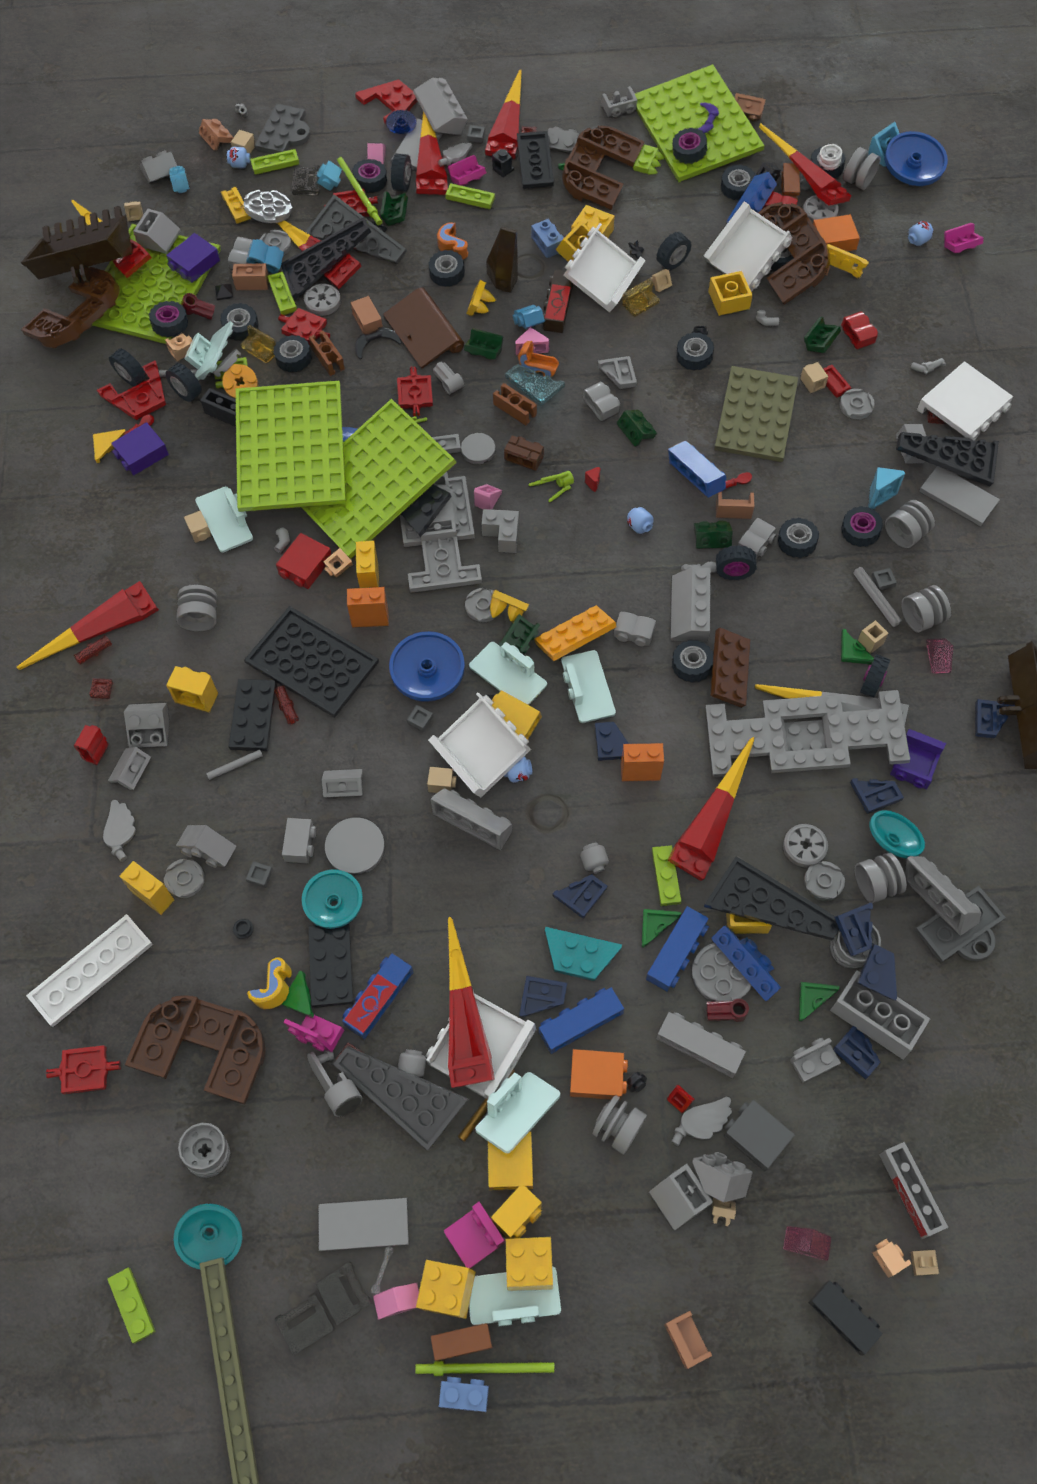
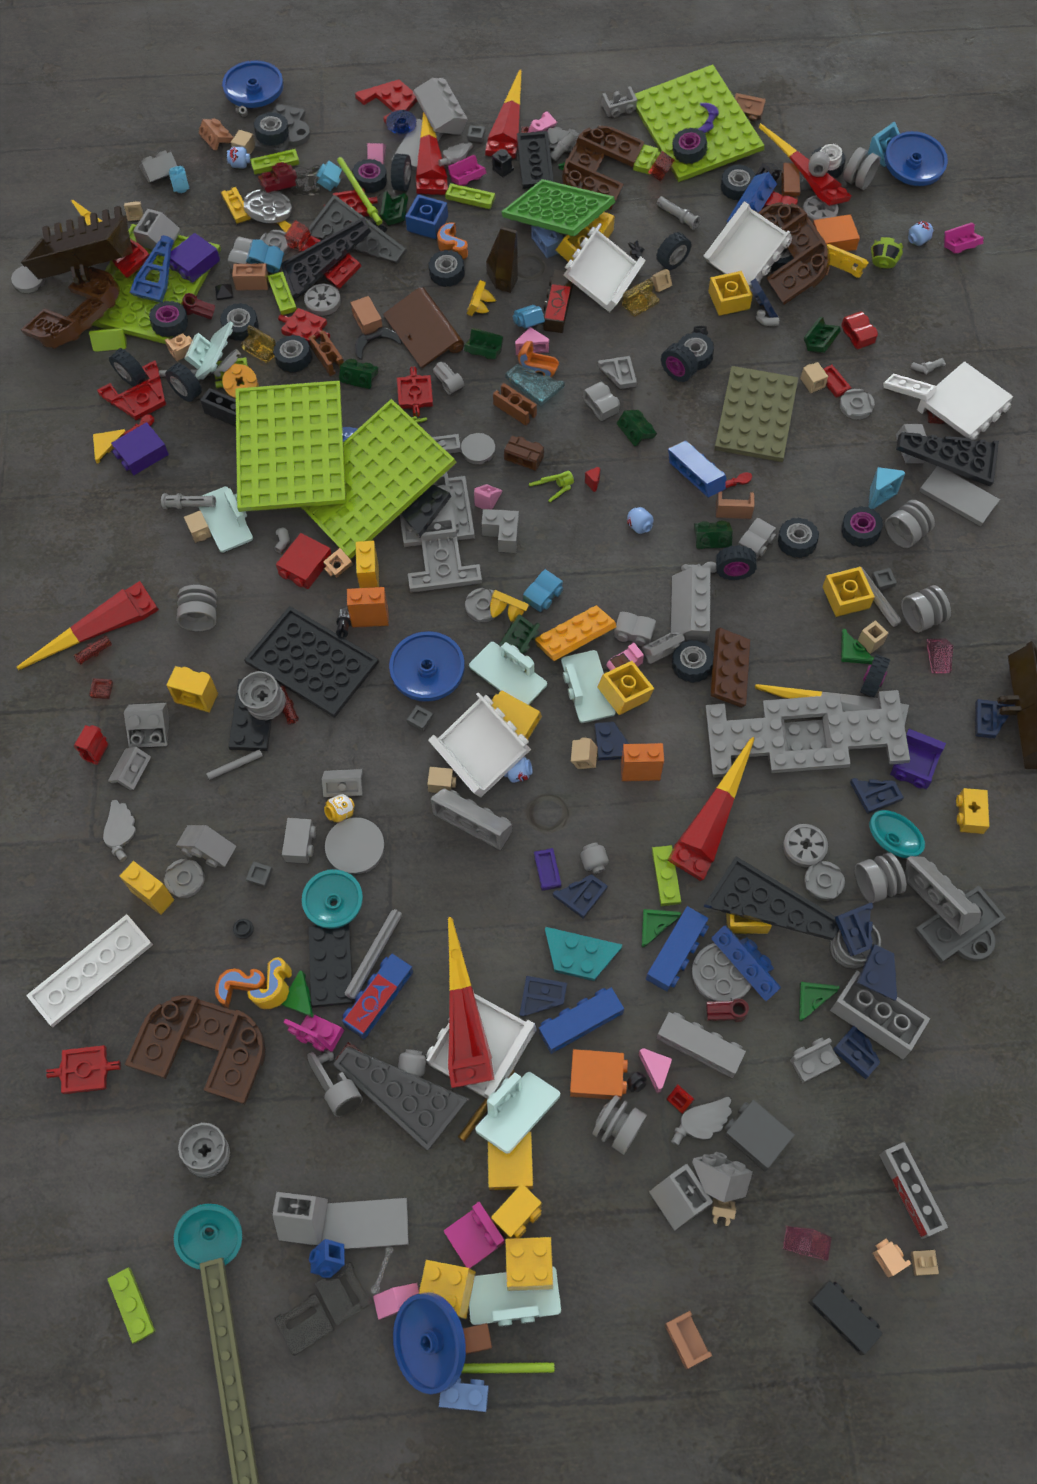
(25, 281): none -> light grey tile
(108, 339): none -> lime slope
(148, 289): none -> blue plate
(180, 501): none -> light grey pin
(238, 980): none -> orange animal
(252, 84): none -> blue dish
(262, 695): none -> light grey wheel
(271, 128): none -> black wheel
(281, 178): none -> dark red plate
(297, 235): none -> clear red brick
(299, 1217): none -> light grey slope
(327, 1258): none -> blue brick
(339, 808): none -> head
(343, 623): none -> black axle
(357, 373): none -> dark green bracket
(373, 954): none -> light grey axle
(426, 216): none -> blue brick
(429, 1343): none -> blue dish
(543, 124): none -> bright pink leg
(543, 590): none -> dark azure brick
(547, 869): none -> dark purple tile
(558, 207): none -> bright green plate
(563, 145): none -> light grey pin
(584, 753): none -> tan brick
(625, 687): none -> yellow brick
(633, 654): none -> bright pink leg
(656, 1067): none -> bright pink slope
(661, 166): none -> clear red brick
(662, 646): none -> light grey bracket
(679, 362): none -> black wheel
(683, 214): none -> light grey pin
(761, 298): none -> dark blue wing
(819, 164): none -> light grey head
(848, 591): none -> yellow brick
(886, 252): none -> lime cone
(910, 387): none -> white tile
(973, 811): none -> yellow brick

